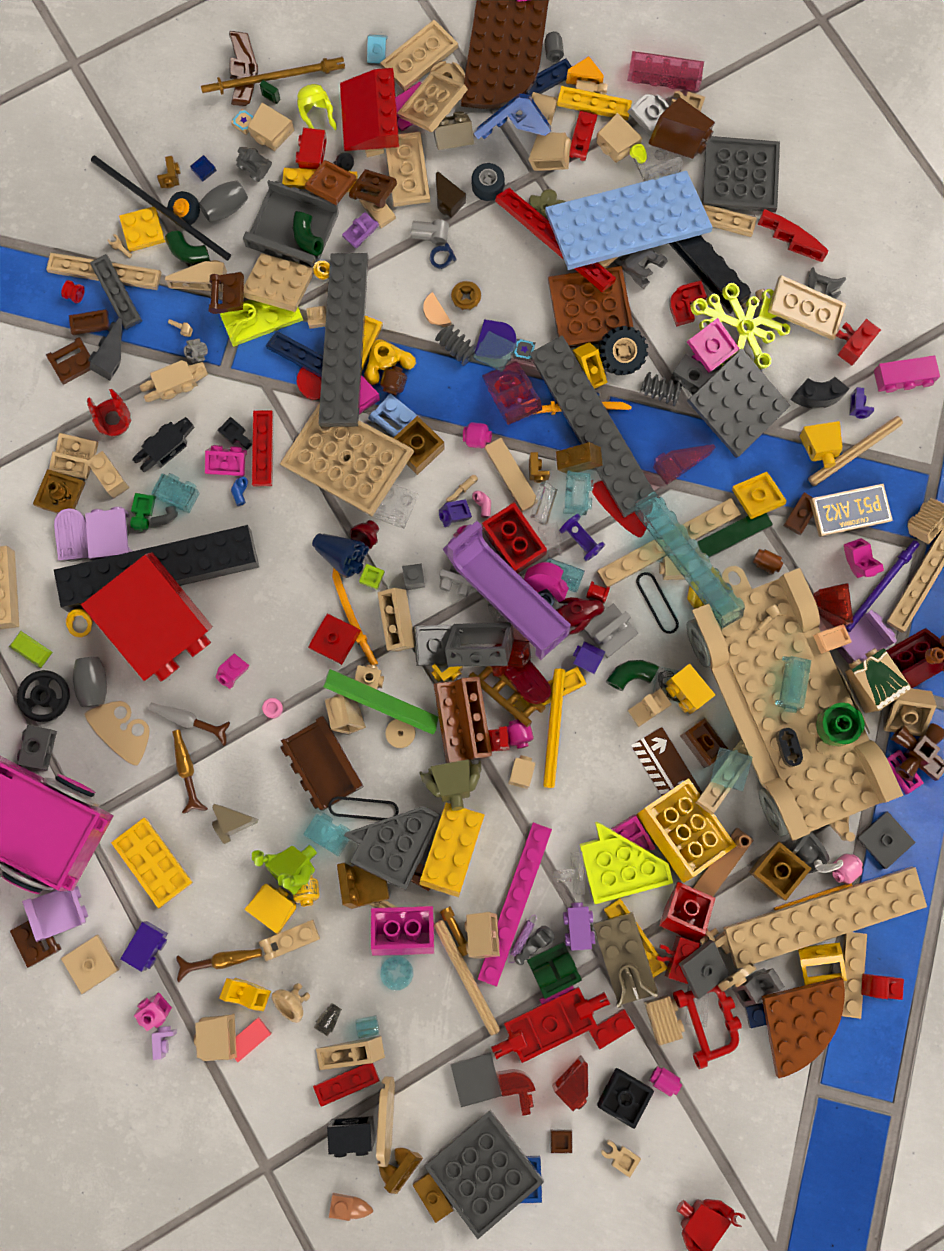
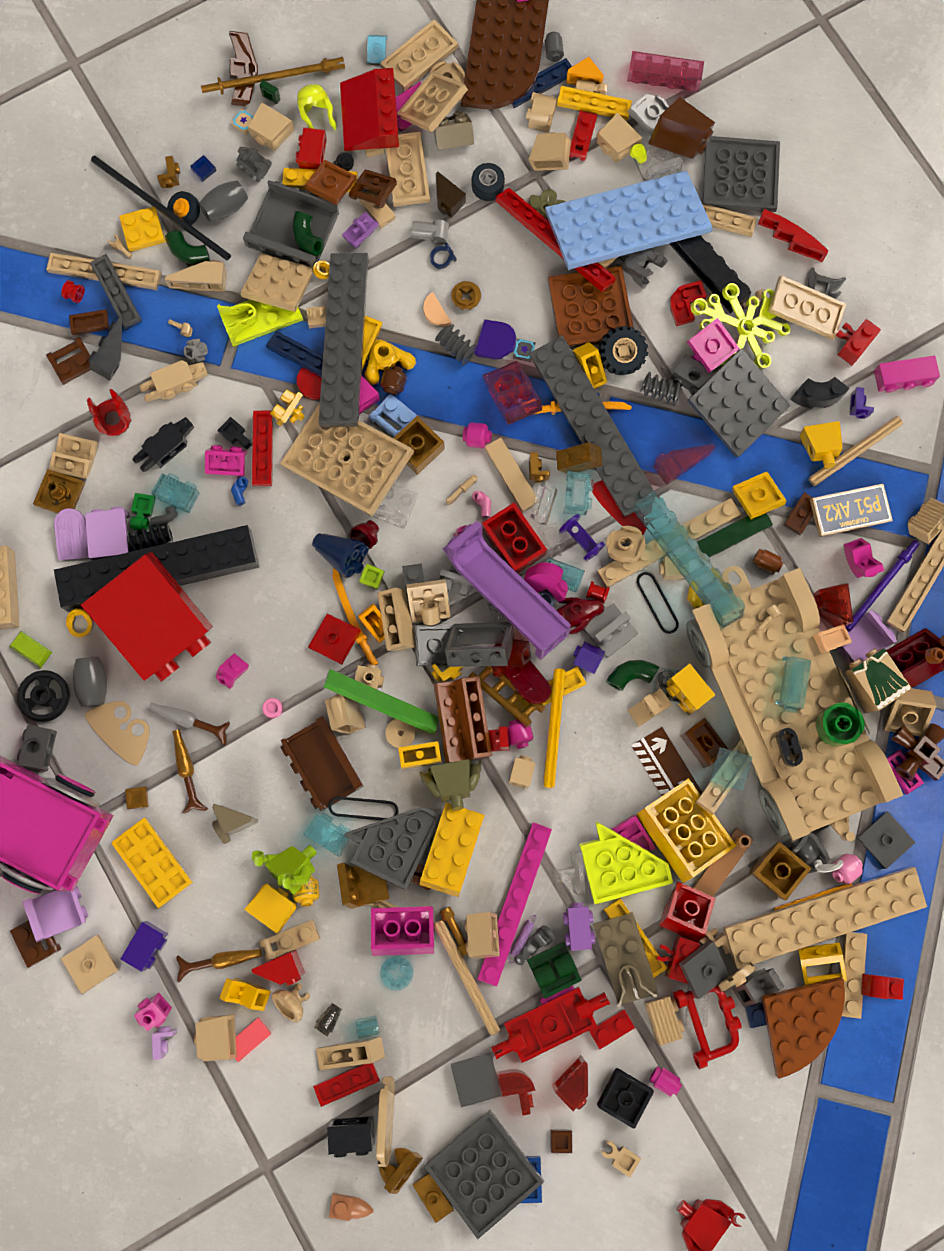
(107, 474): tan brick -> none
(136, 797): none -> pearl gold tile
(151, 538): none -> black piece
(232, 292): reddish brown plate -> none
(282, 969): none -> red slope
(283, 414): none -> yellow hips
(372, 621): none -> light orange slope
(419, 755): none -> yellow brick
(428, 601): none -> tan plate
(454, 512): dark purple bracket -> none
(495, 351): clear light blue piece -> none
(530, 119): bracket -> none
(630, 553): none -> tan plate
(693, 99): tan plate -> none

